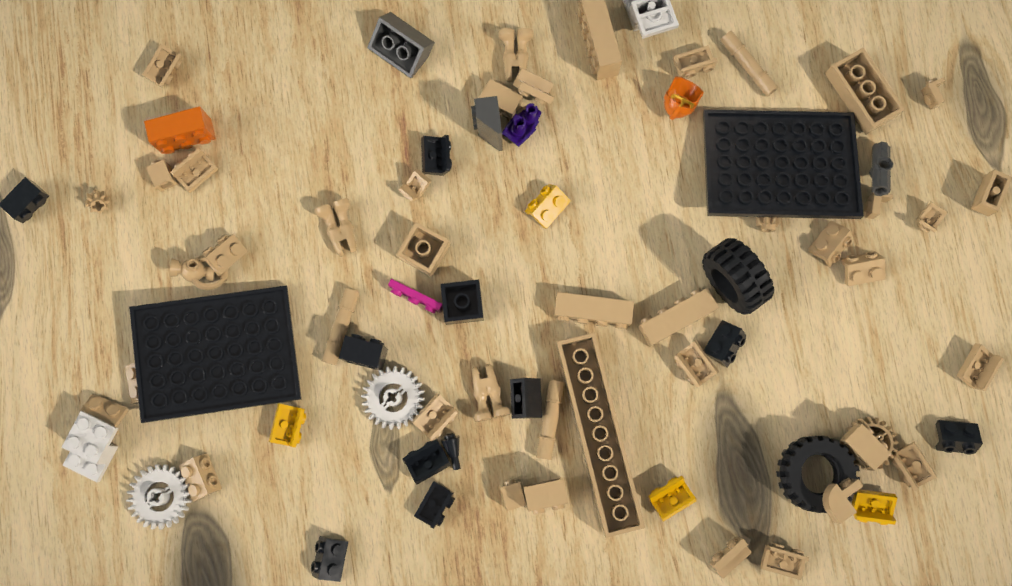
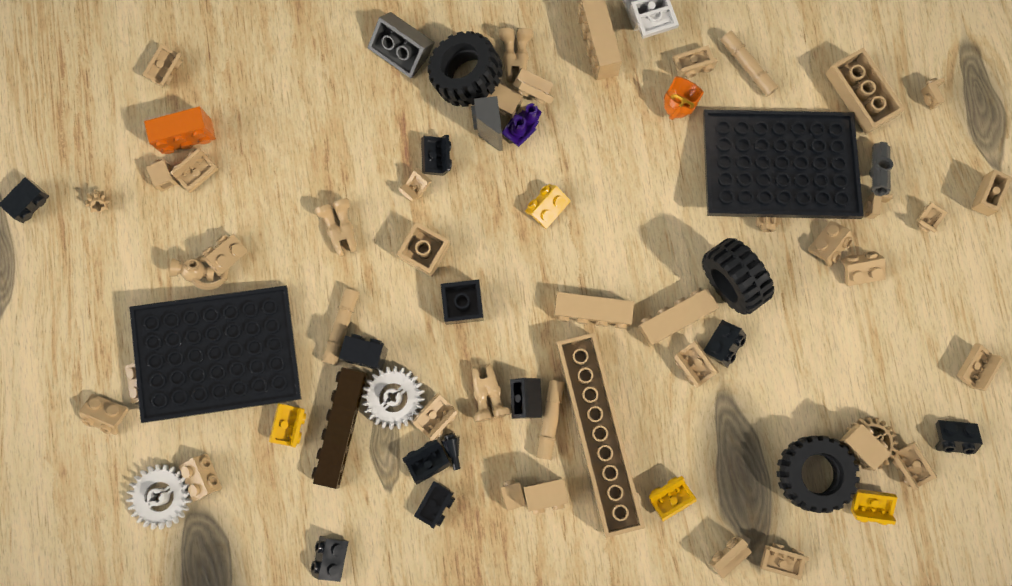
(90, 446): white bracket -> none
(340, 428): none -> dark brown brick
(415, 297): dark pink tile -> none
(454, 53): none -> black tyre
(836, 501): tan brick -> none

